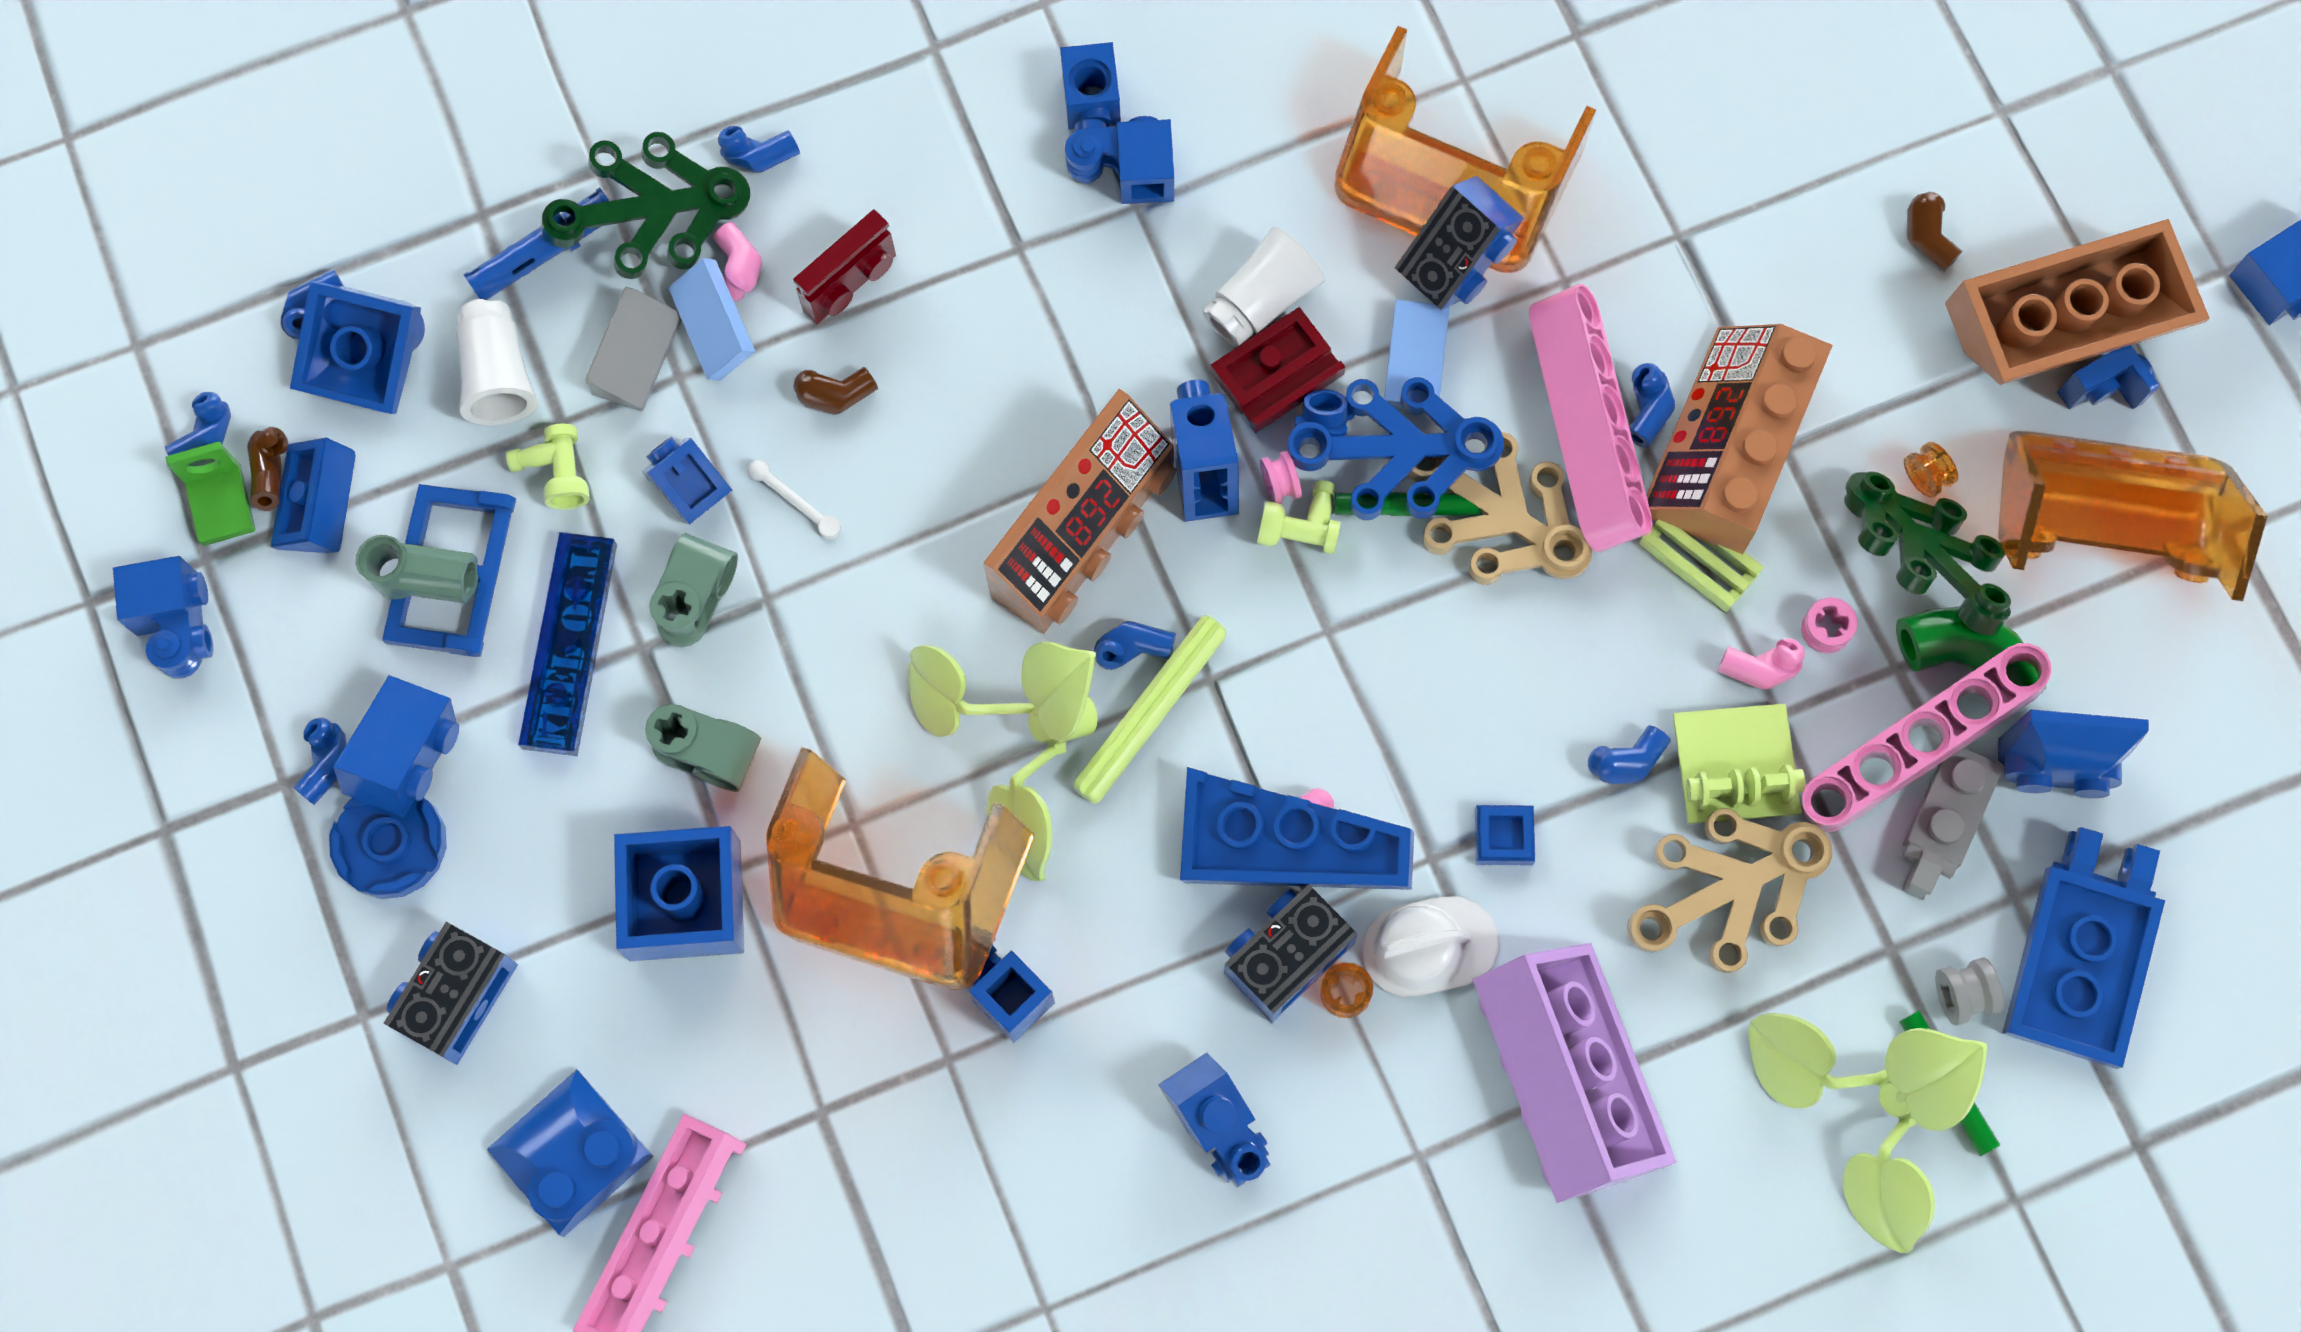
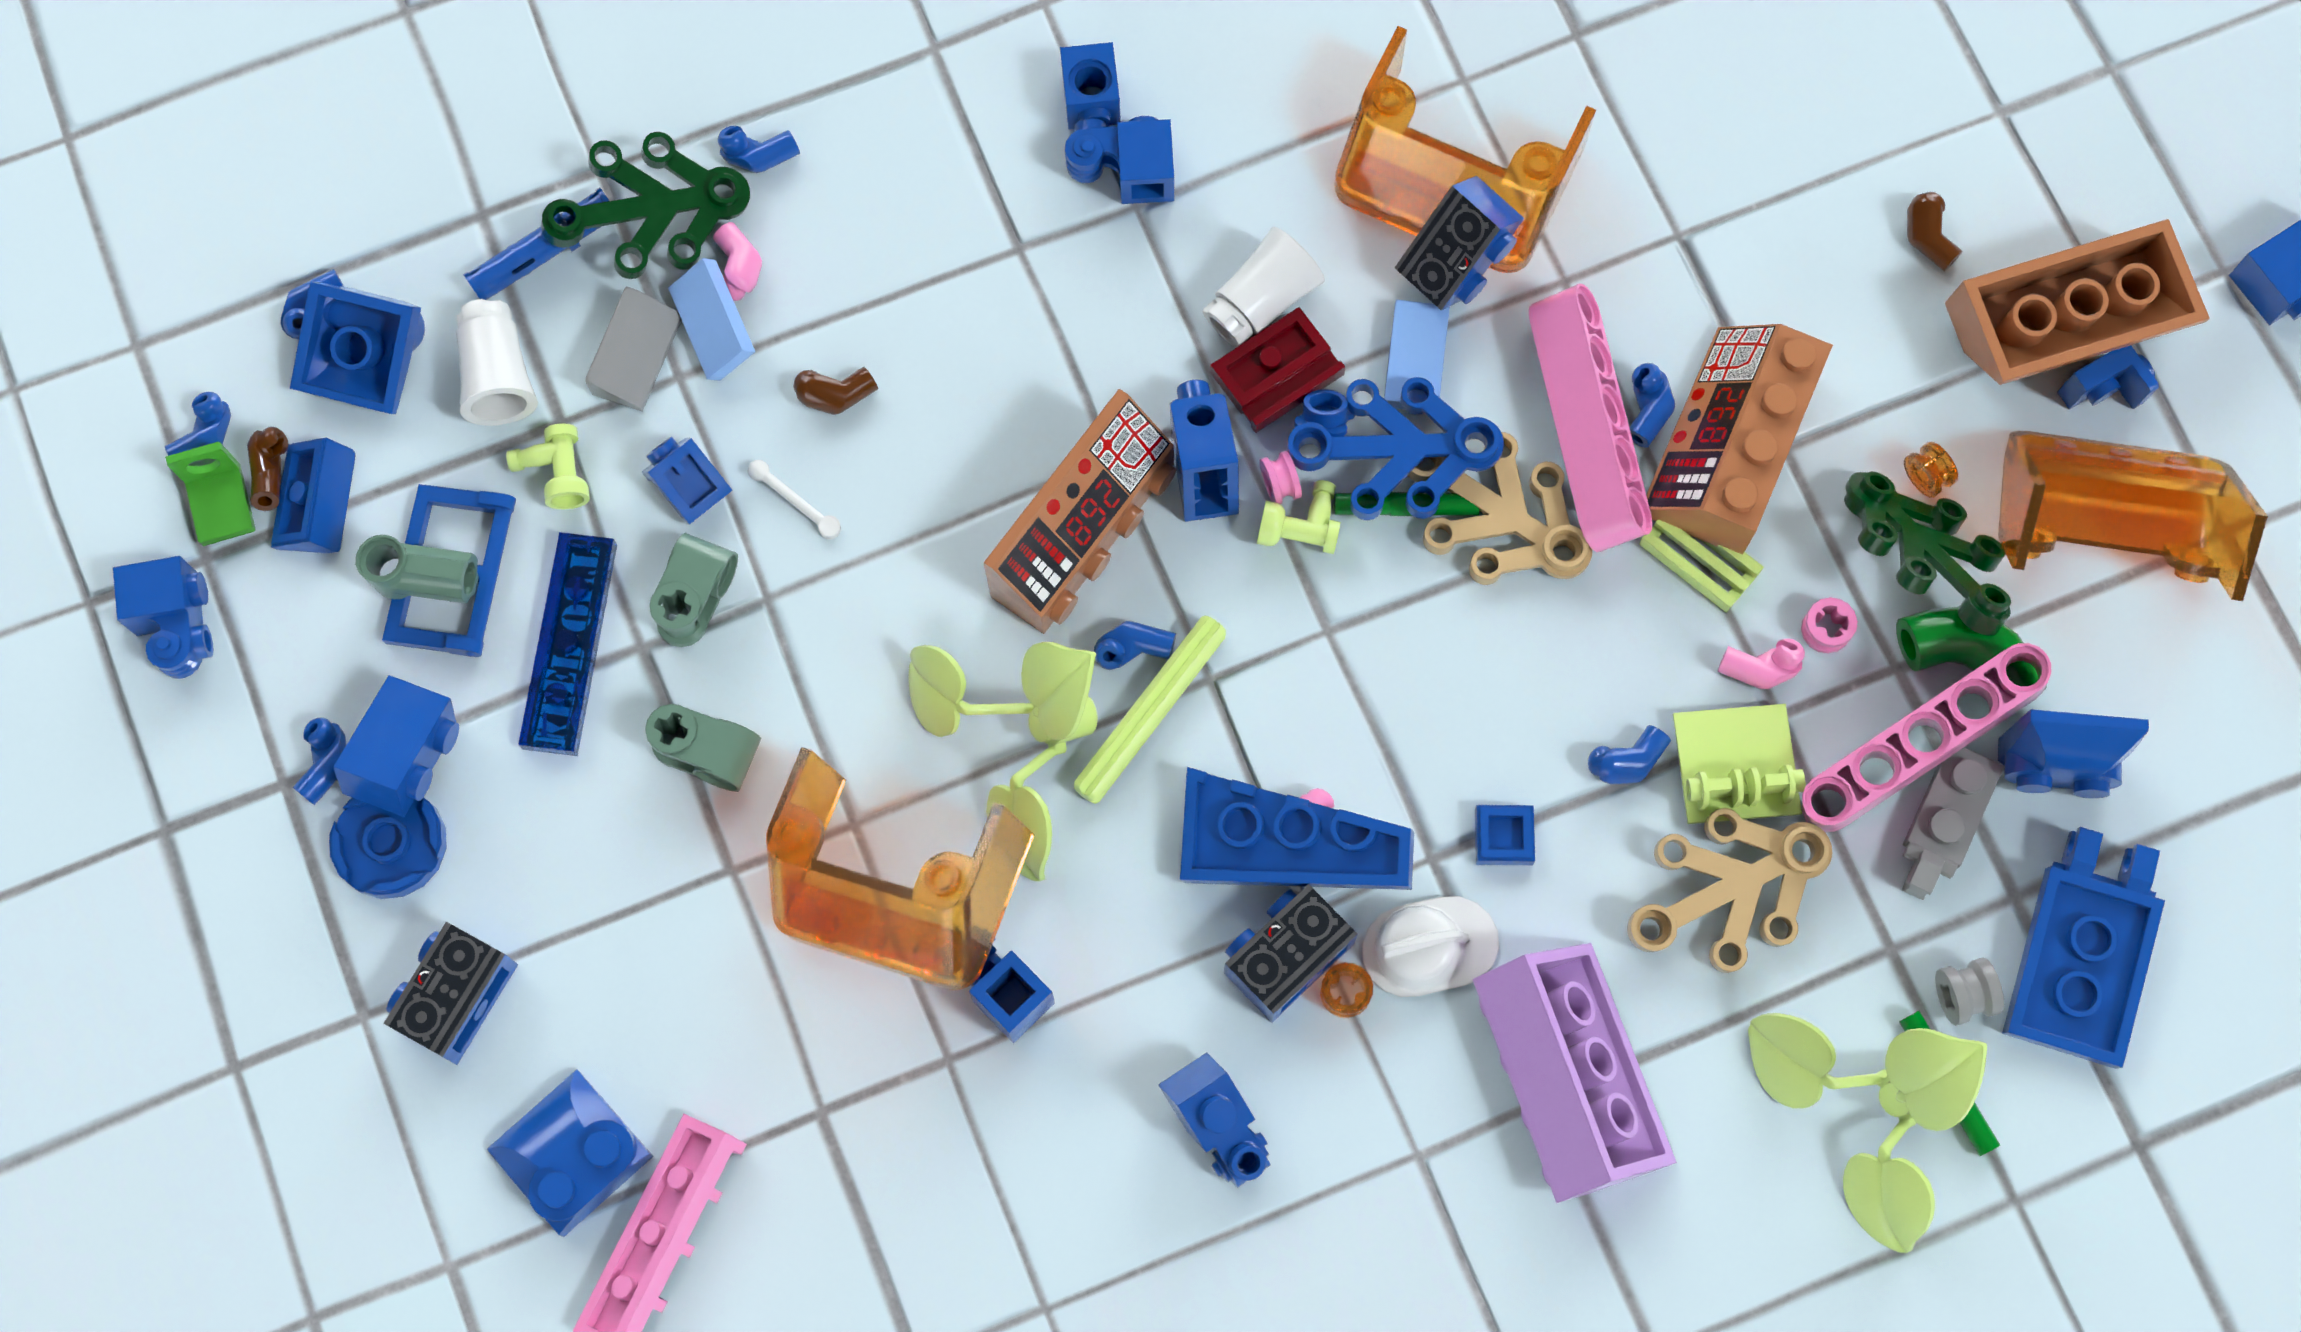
(678, 893): blue brick -> none
(845, 266): dark red plate -> none

